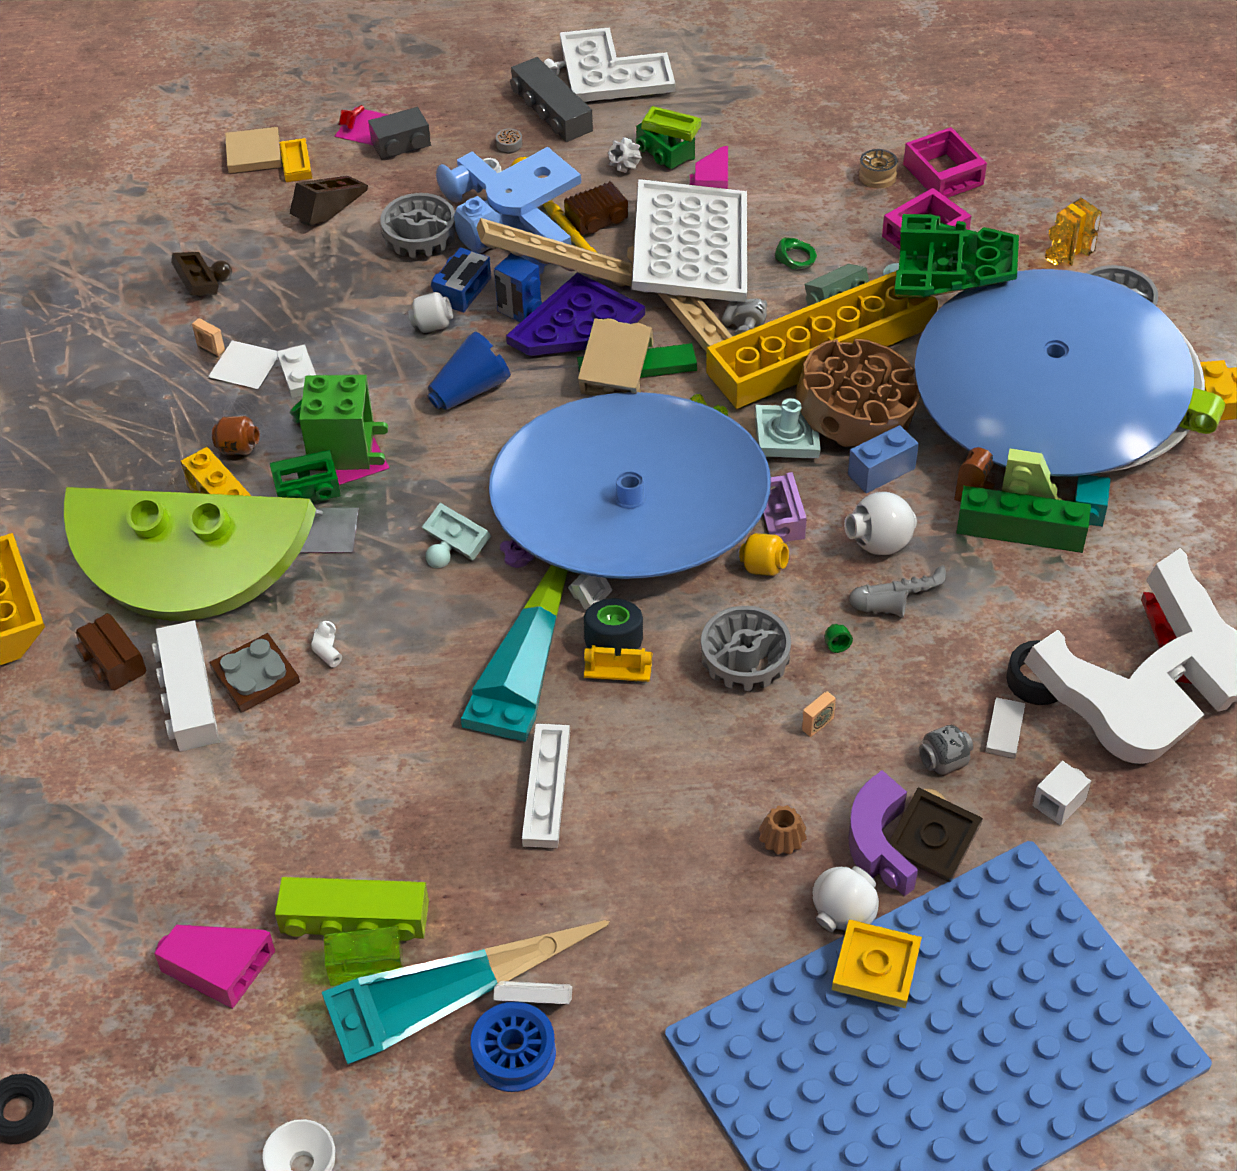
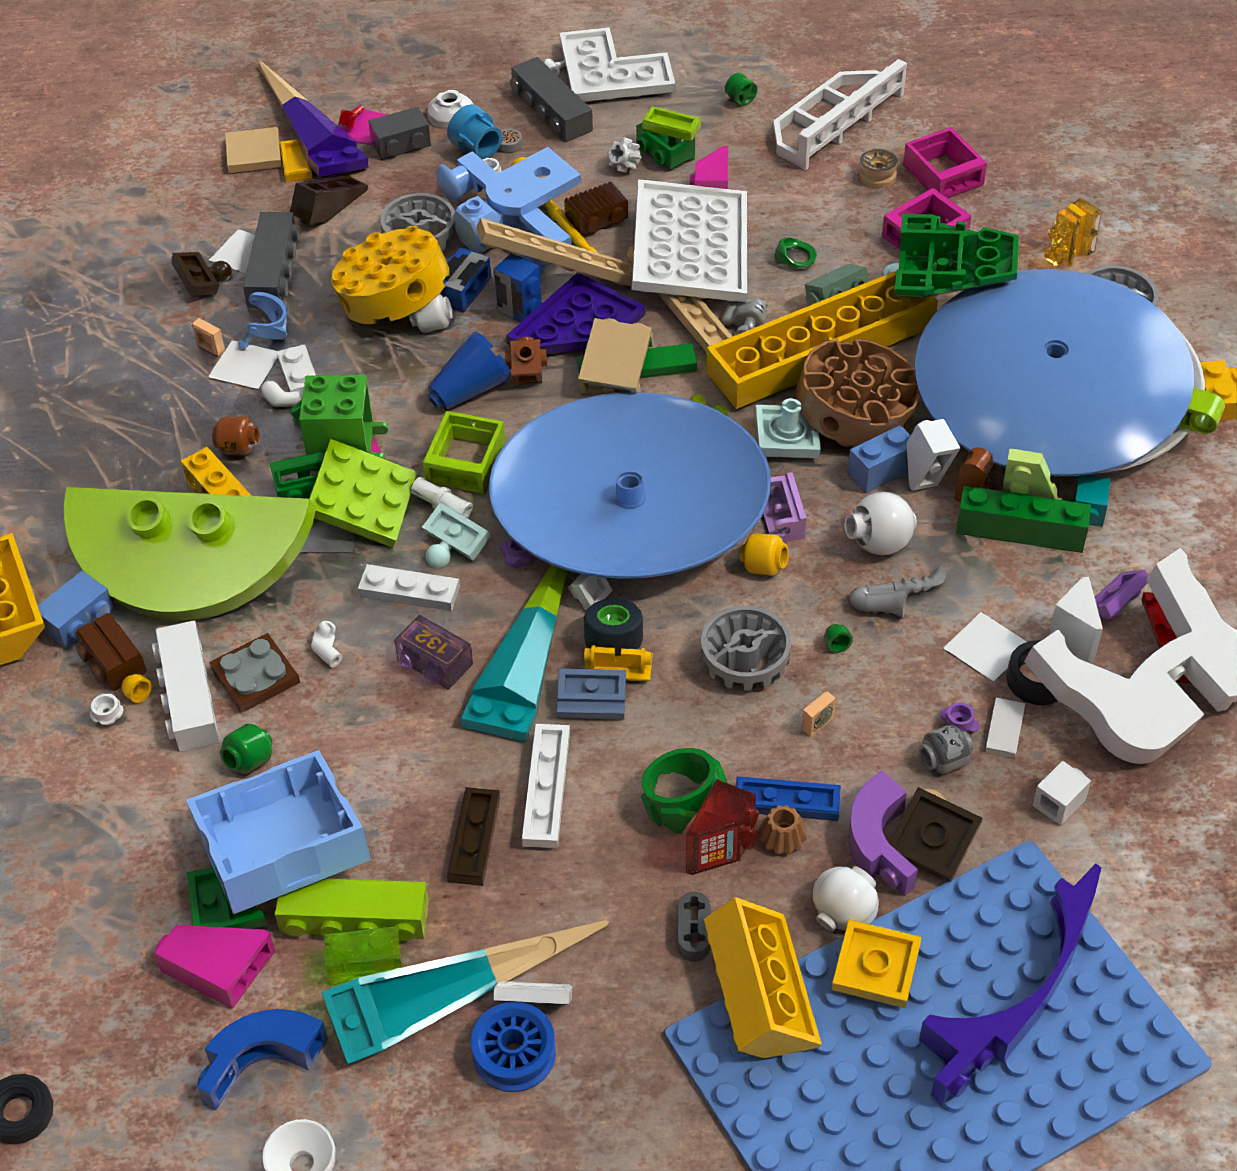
(74, 606): none -> medium blue brick
(105, 703): none -> white plate
(136, 688): none -> yellow hinge
(211, 907): none -> green wing
(236, 251): none -> white sticker
(246, 749): none -> green head
(254, 1038): none -> blue arch
(271, 255): none -> dark grey brick
(277, 314): none -> medium blue helmet
(277, 397): none -> white arm
(278, 831): none -> light blue tile
(321, 140): none -> dark purple plate
(362, 493): none -> lime plate
(390, 275): none -> yellow brick
(409, 587): none -> white plate
(433, 652): none -> clear purple brick
(436, 495): none -> white pin
(440, 112): none -> white piece
(459, 473): none -> lime window
(473, 836): none -> dark brown tile
(474, 131): none -> dark azure piece
(526, 360): none -> dark orange brick
(591, 693): none -> sand blue plate
(679, 811): none -> green piece
(687, 926): none -> dark grey beam
(721, 828): none -> clear red slope
(741, 89): none -> green wheel
(761, 980): none -> yellow slope
(808, 799): none -> blue tile
(847, 110): none -> white plate
(930, 453): none -> white slope
(961, 712): none -> medium lavender plate
(974, 1041): none -> dark purple slope
(985, 646): none -> white sticker
(1079, 621): none -> white slope
(1120, 591): none -> medium lavender plate

